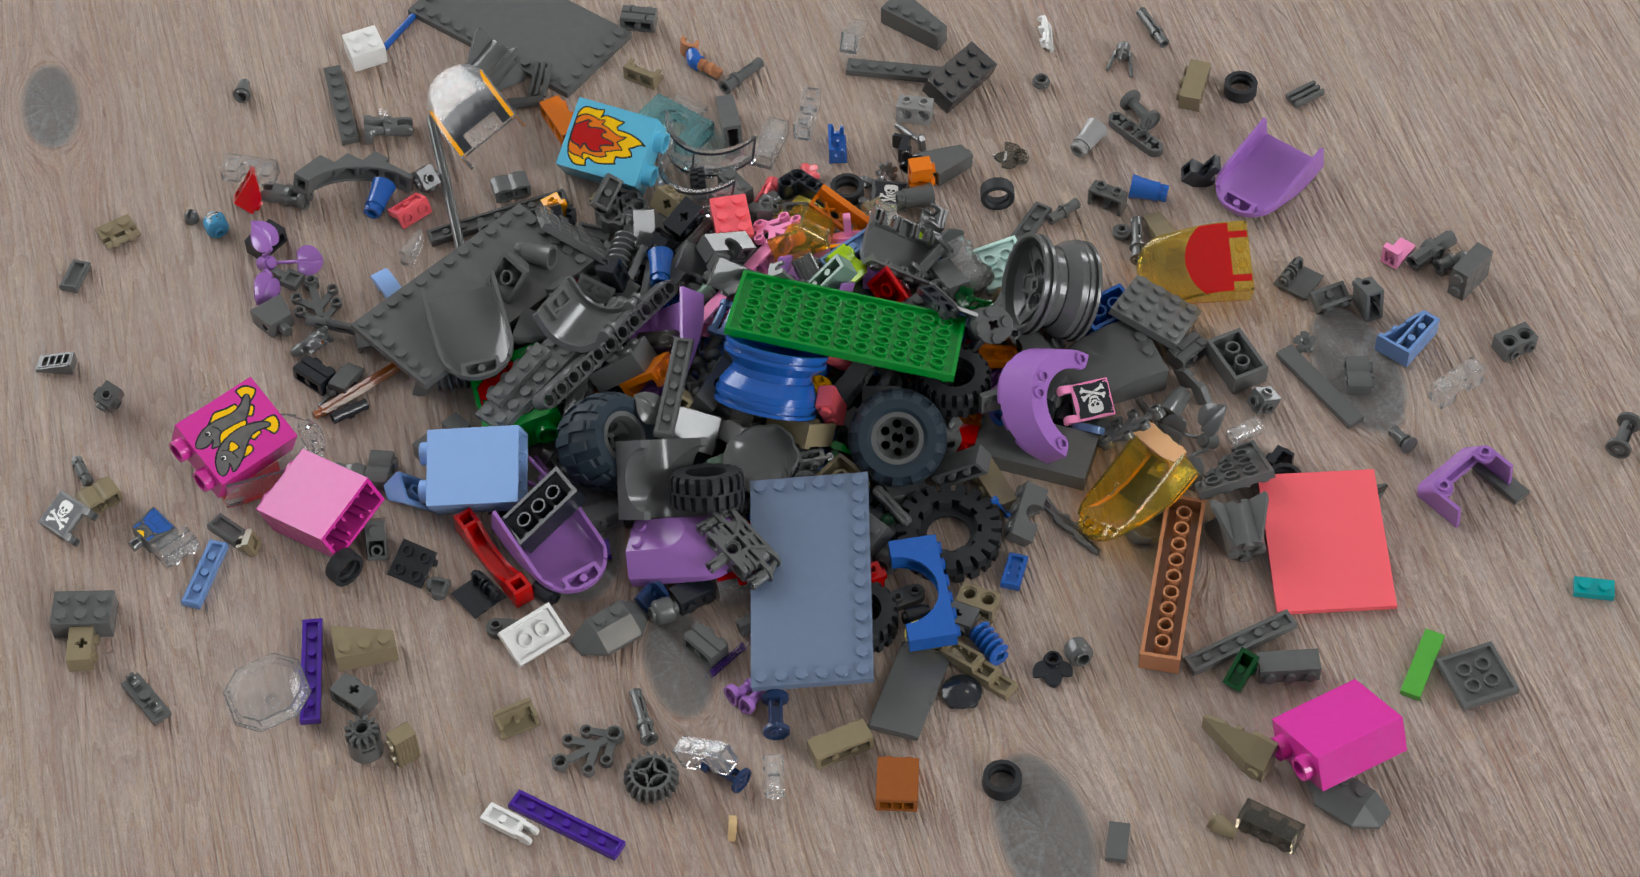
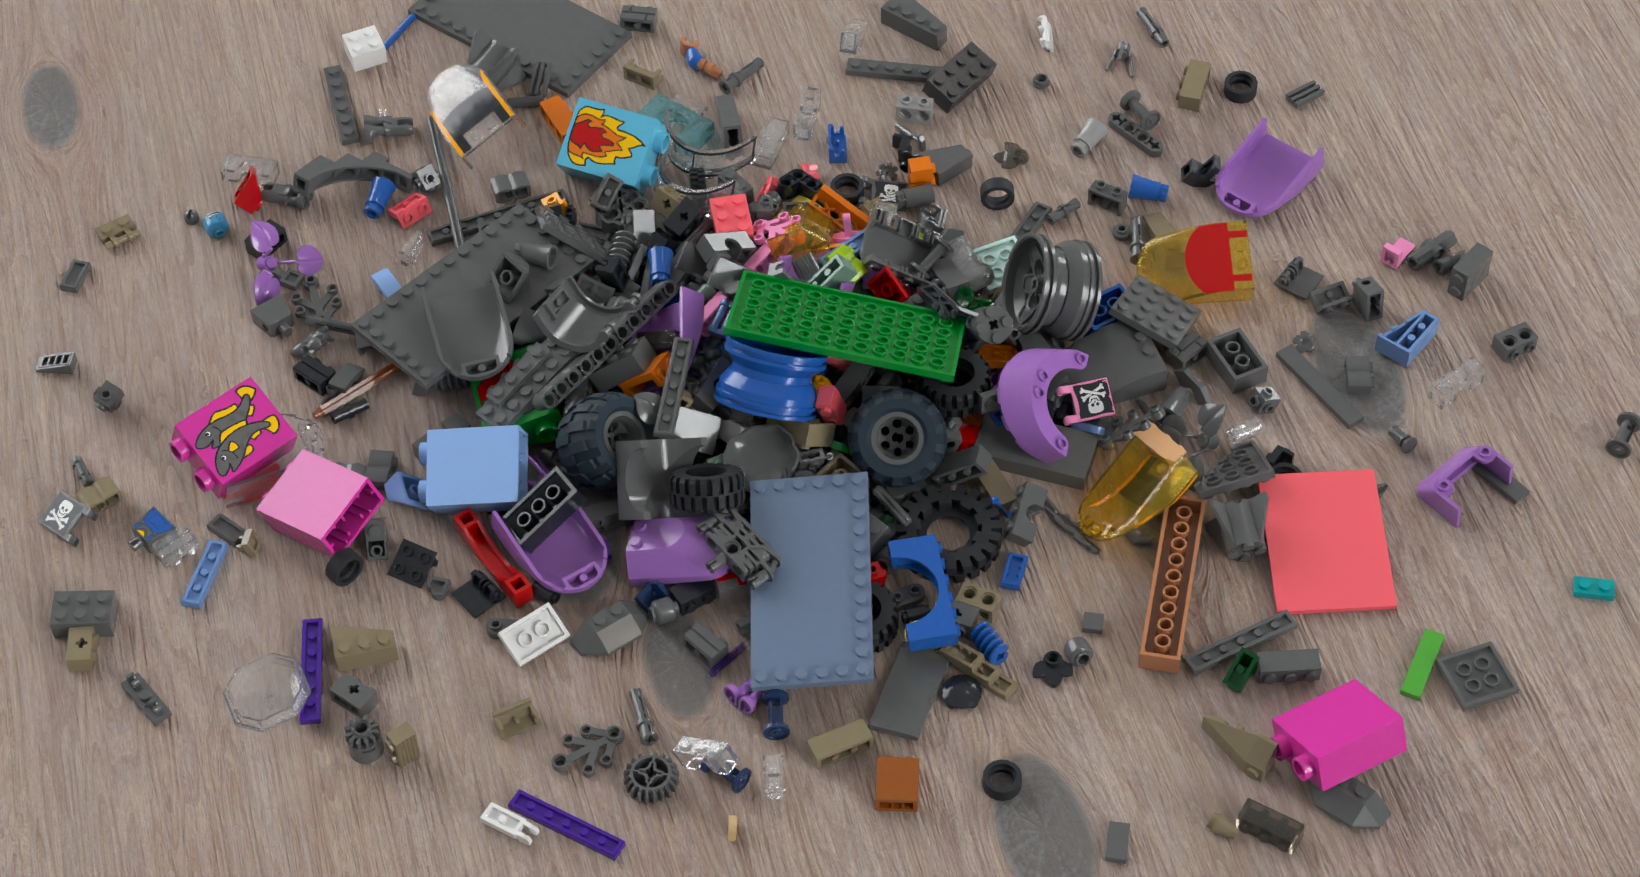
(242, 91): dark grey cone -> none
(1093, 622): none -> dark grey tile

